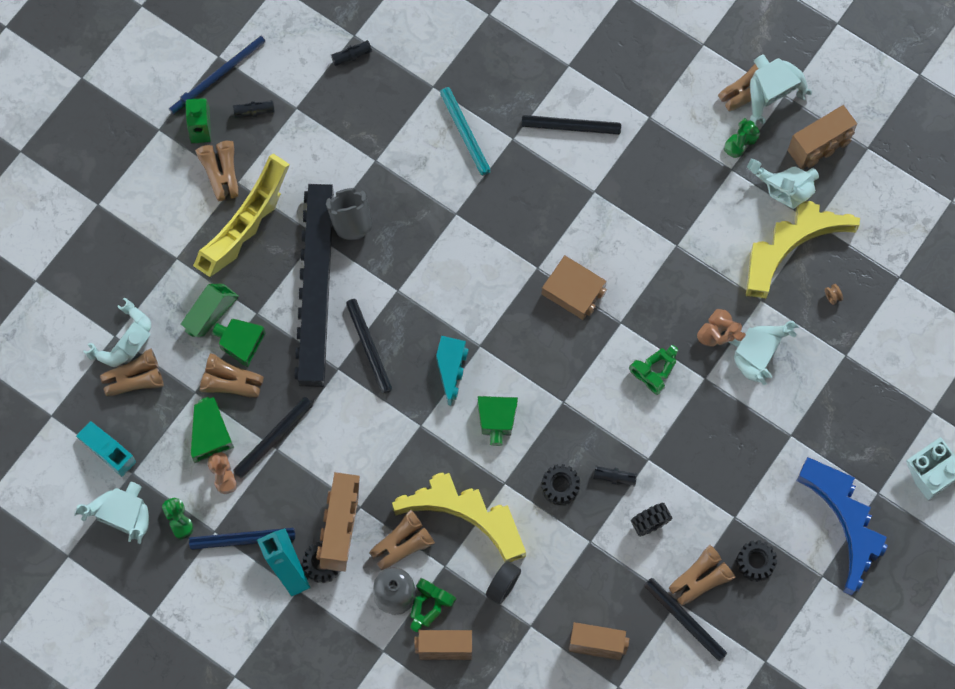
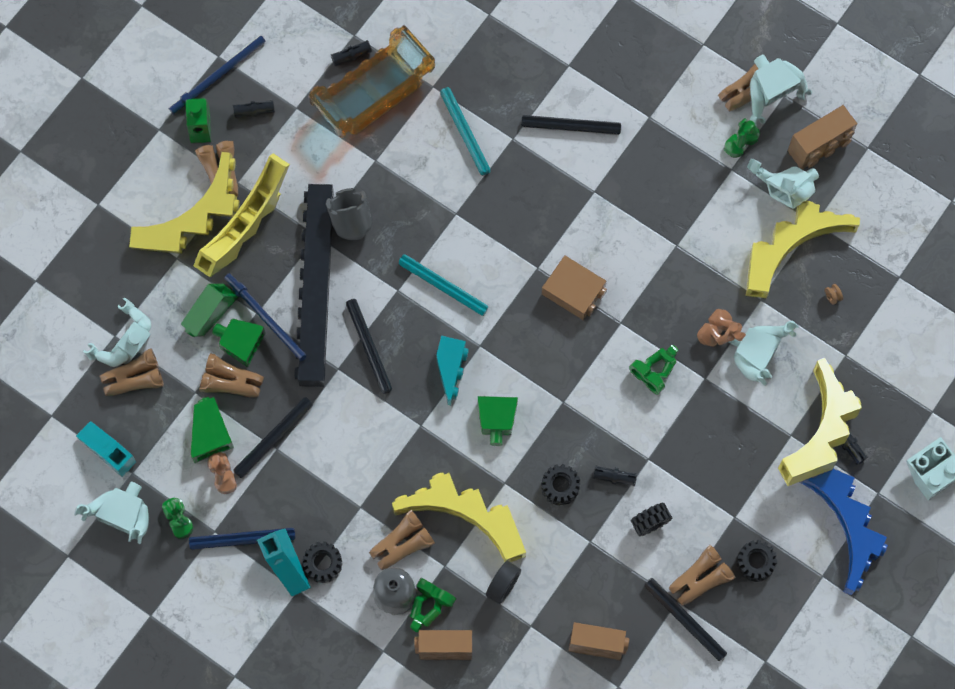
(197, 220): none -> light yellow arch
(241, 291): none -> dark blue bar
(339, 522): medium nougat wedge -> none
(375, 85): none -> windscreen
(443, 285): none -> teal axle
(837, 408): none -> light yellow arch
(854, 449): none -> black pin

